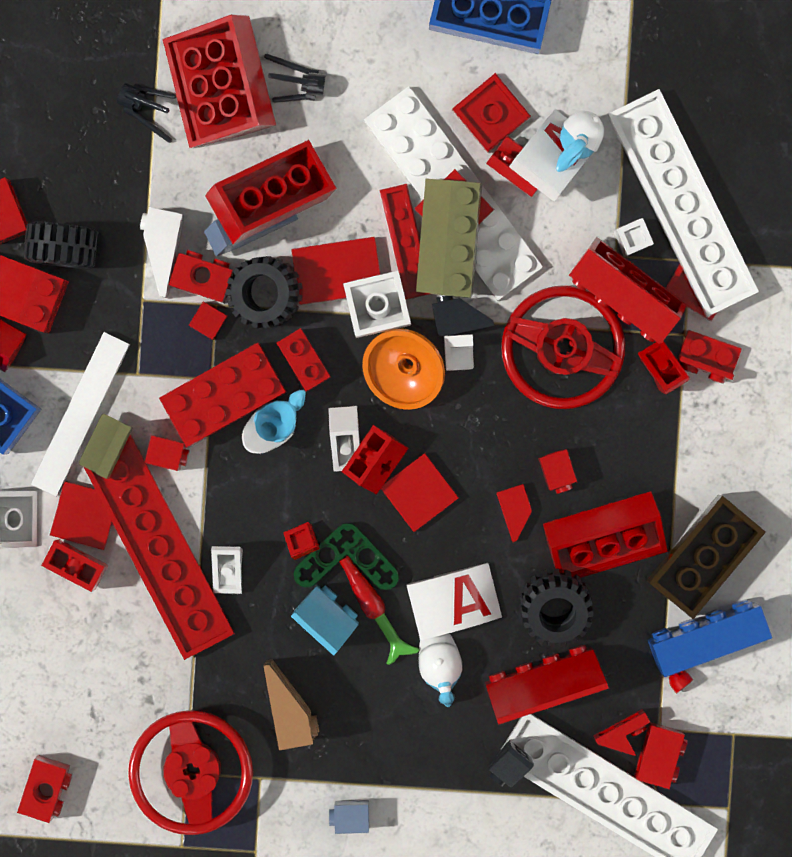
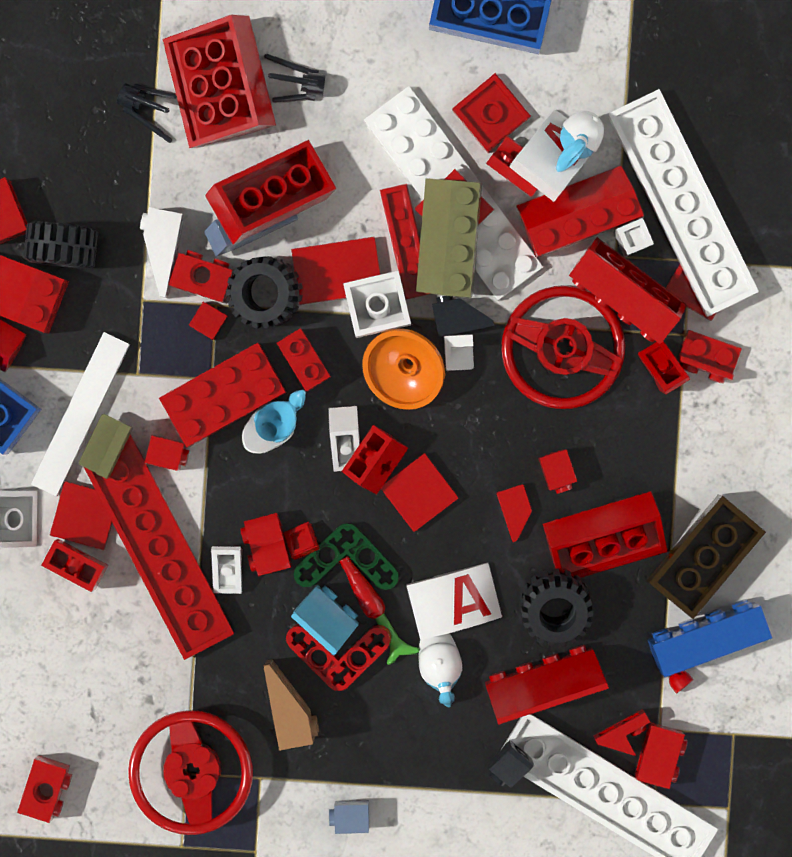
(266, 544): none -> red brick
(334, 662): none -> red beam
(580, 211): none -> red slope

